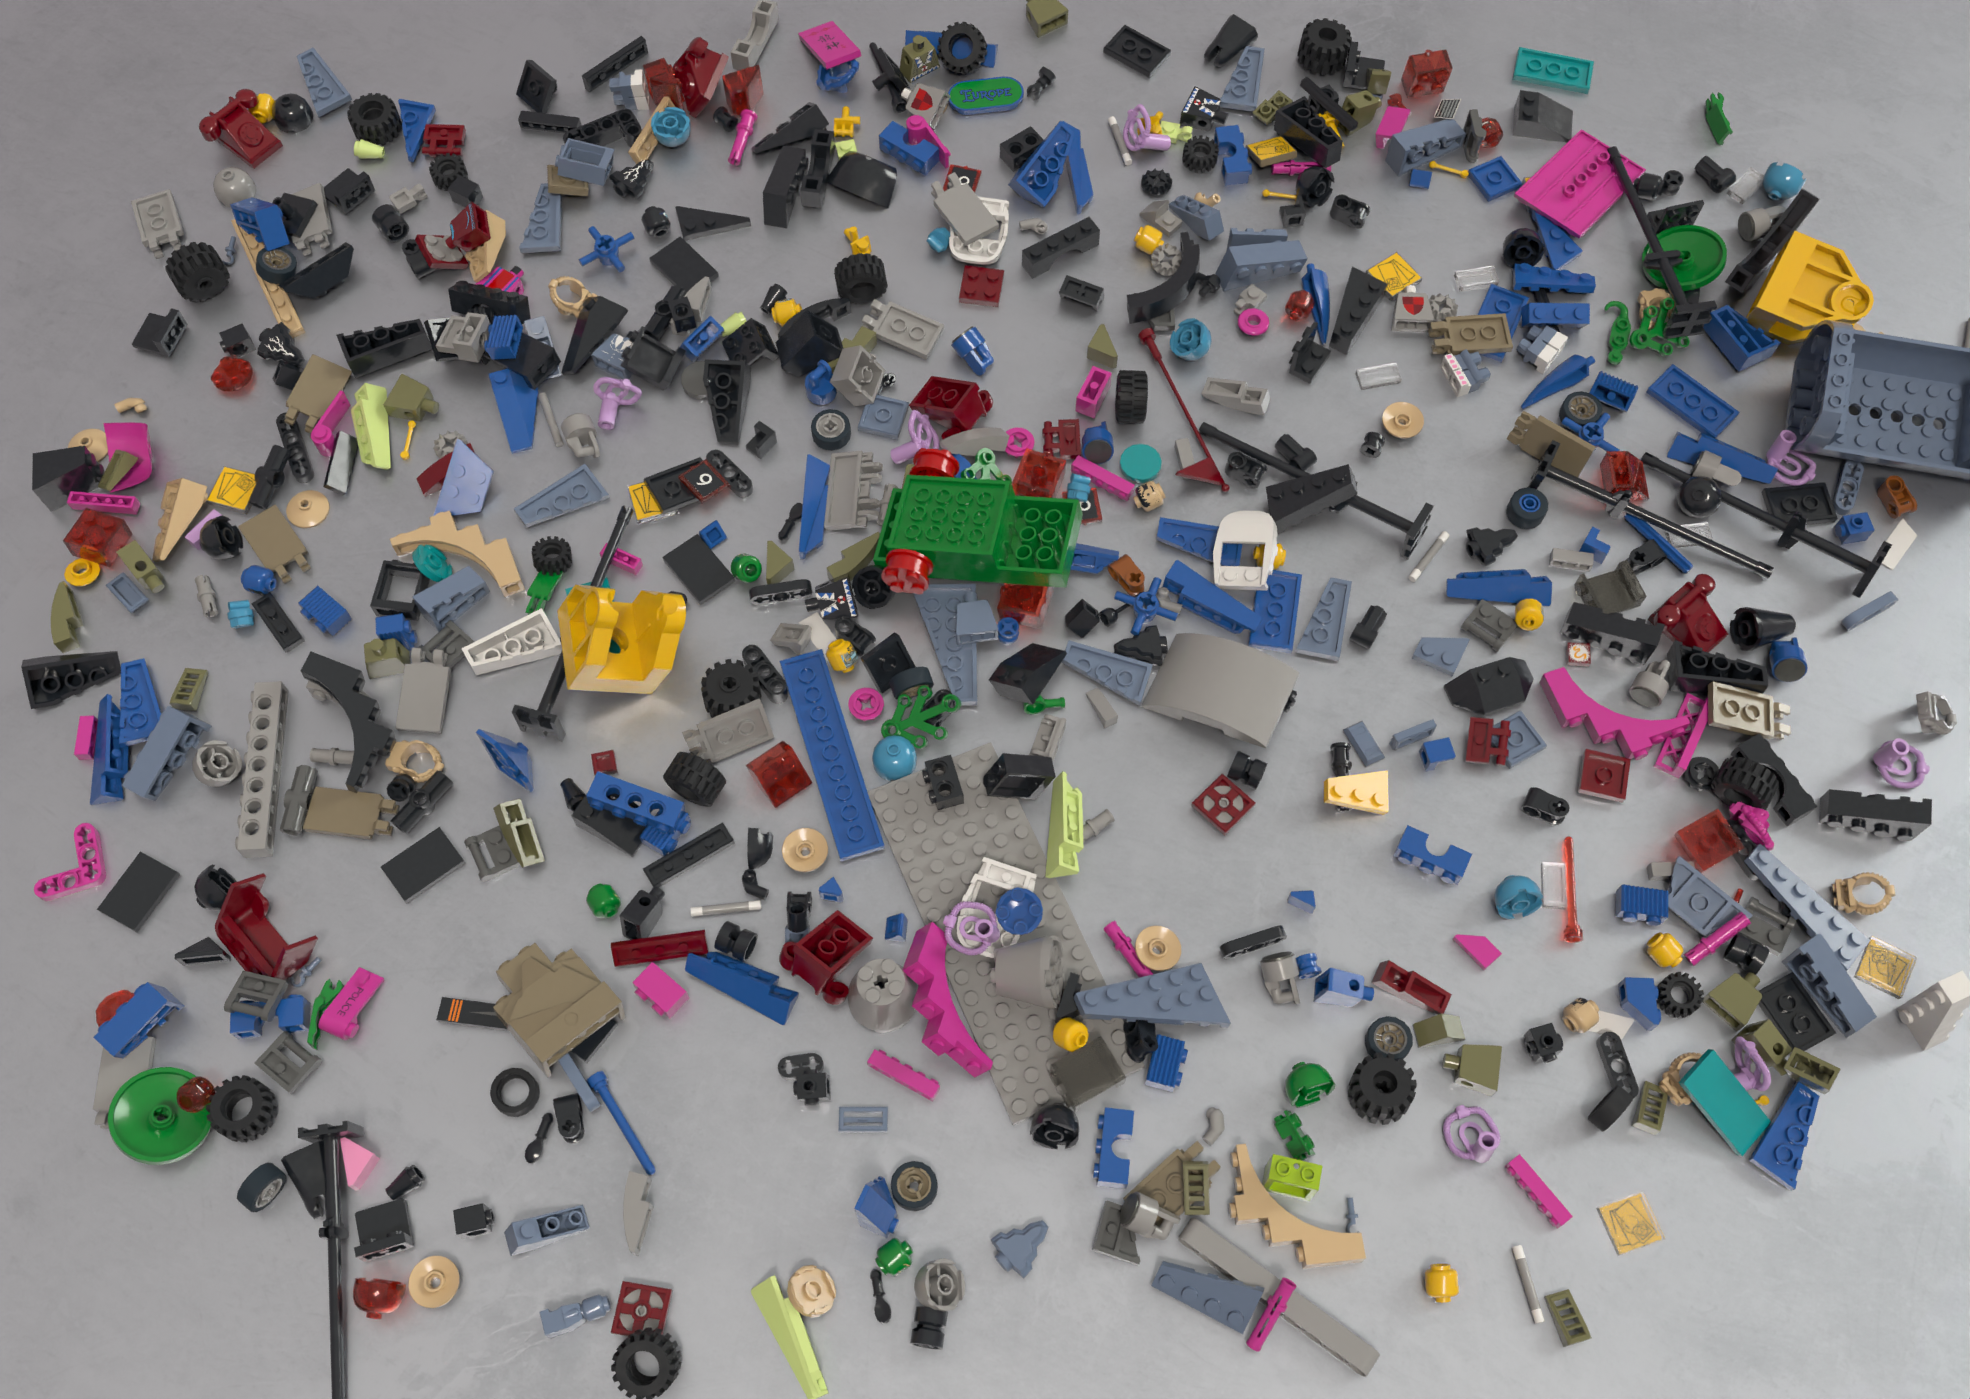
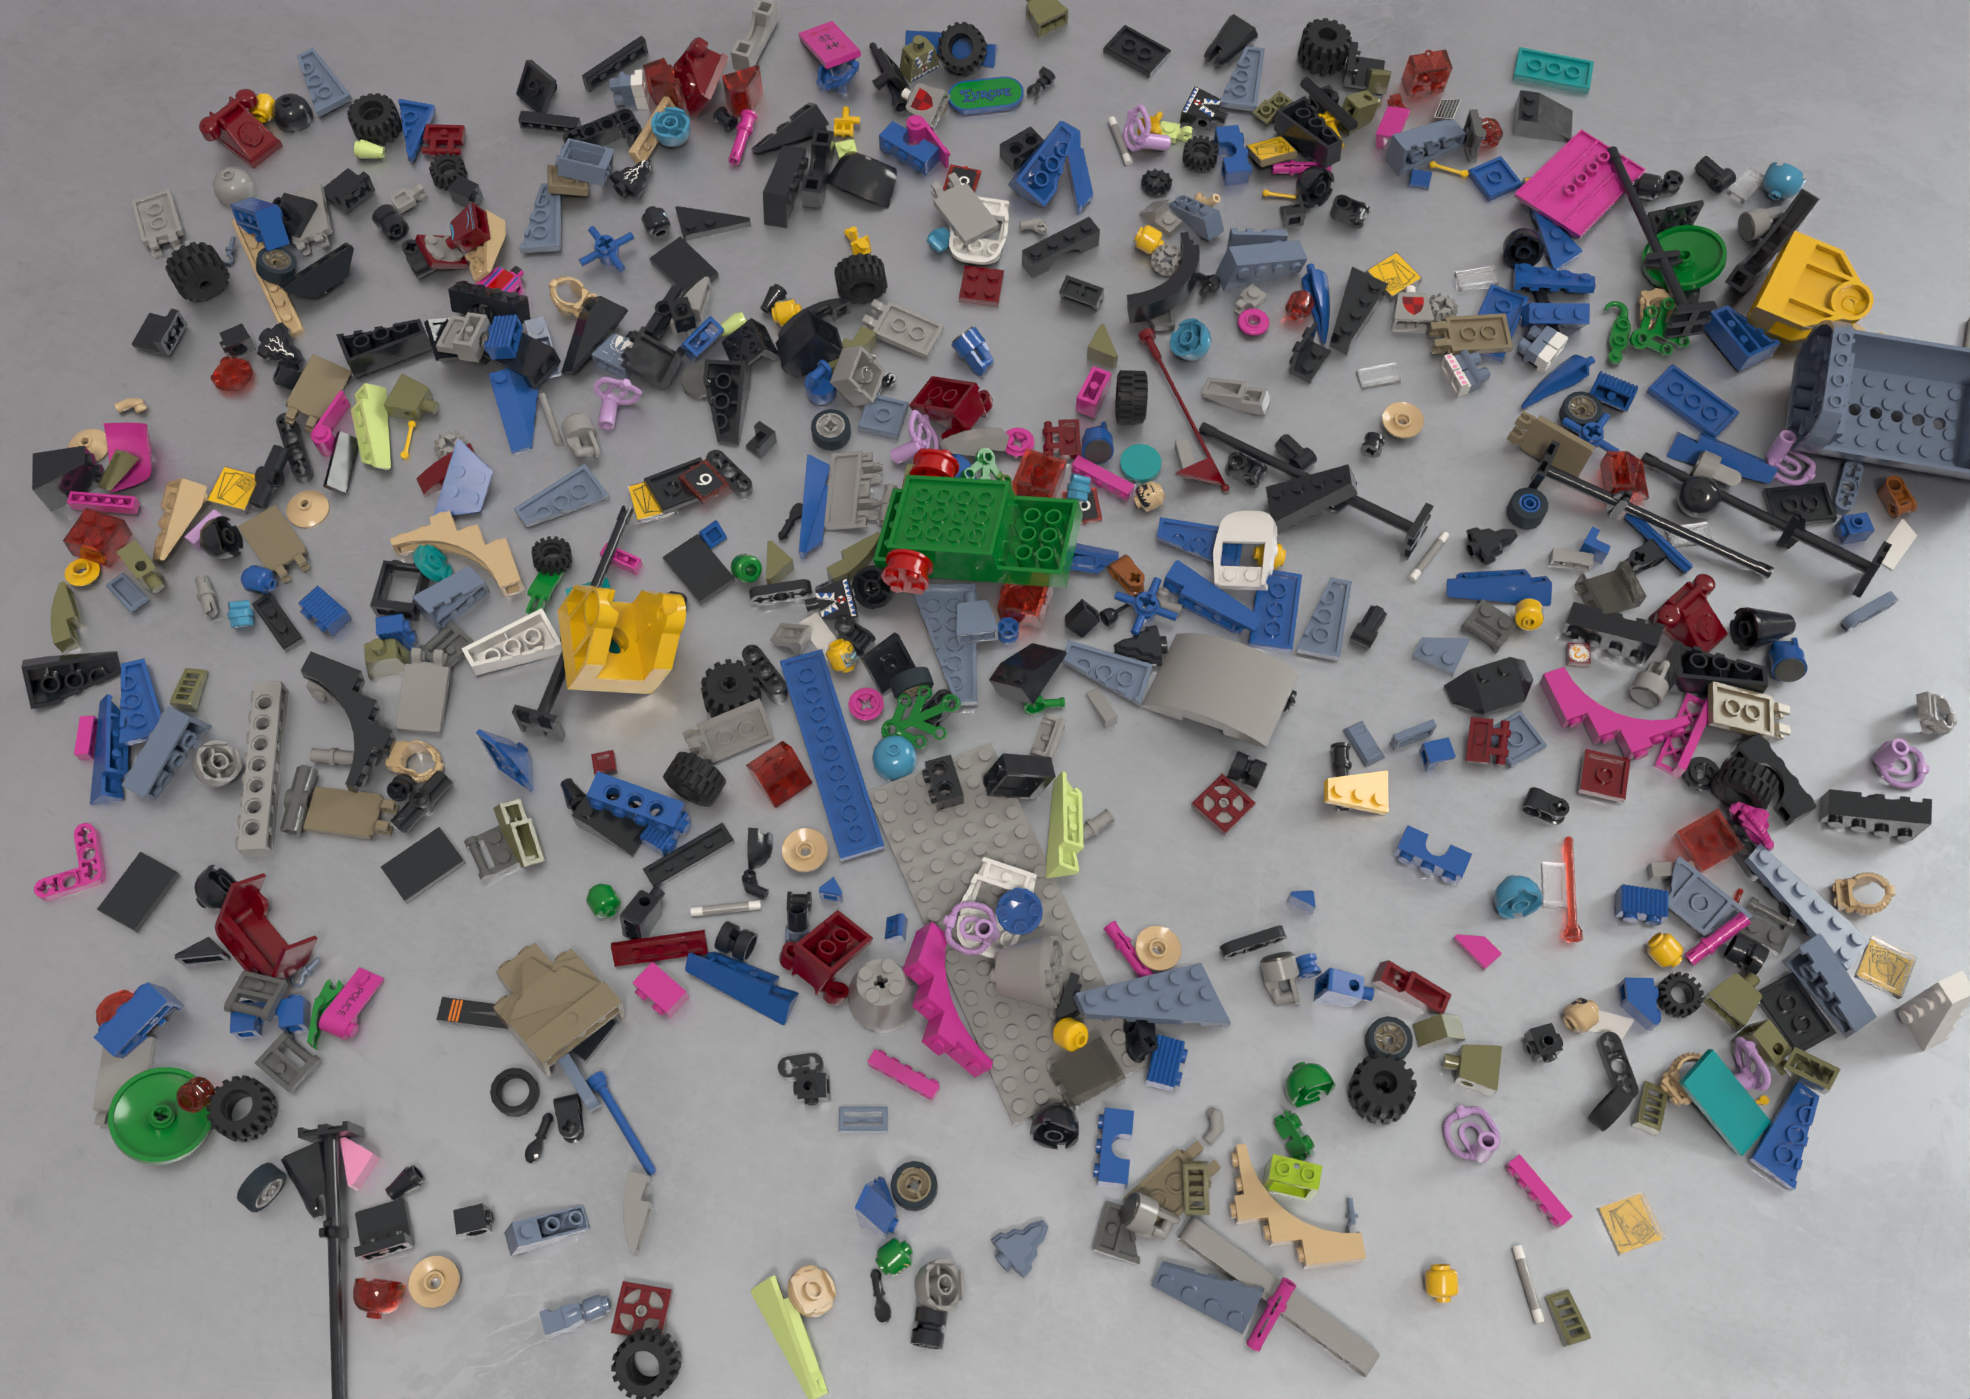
(1716, 119): green arm -> none

